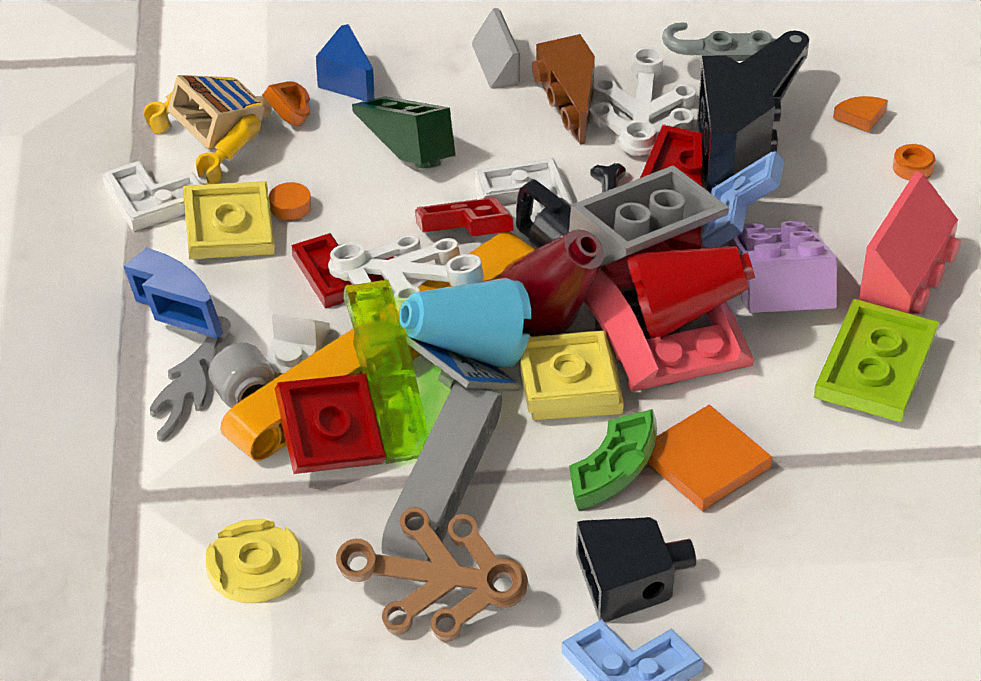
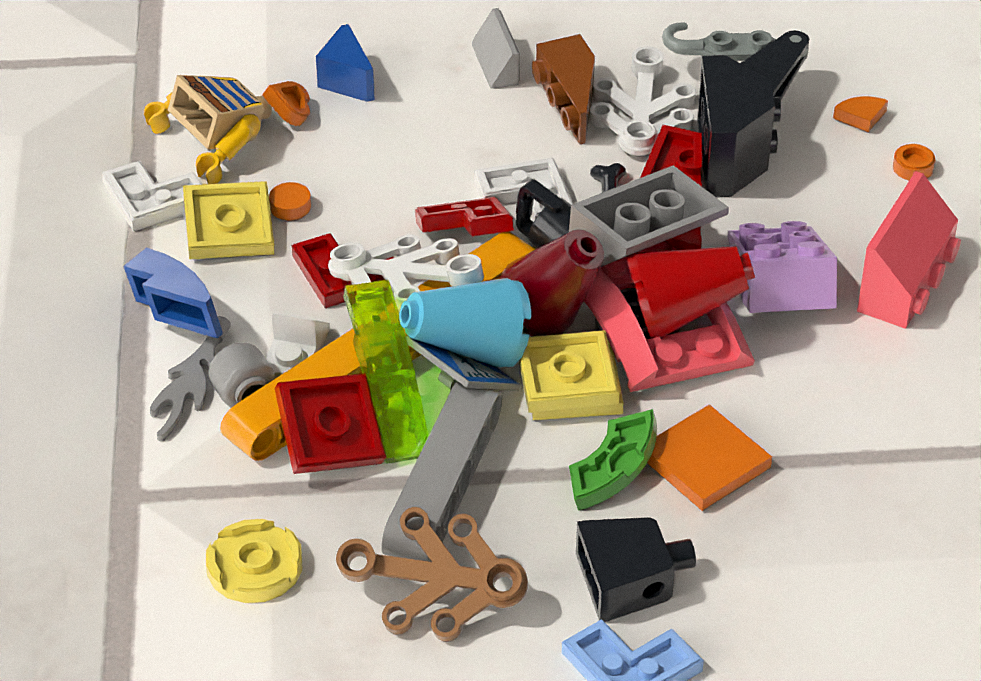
(410, 128): dark green slope -> none
(740, 192): light blue tile -> none
(876, 360): lime plate -> none

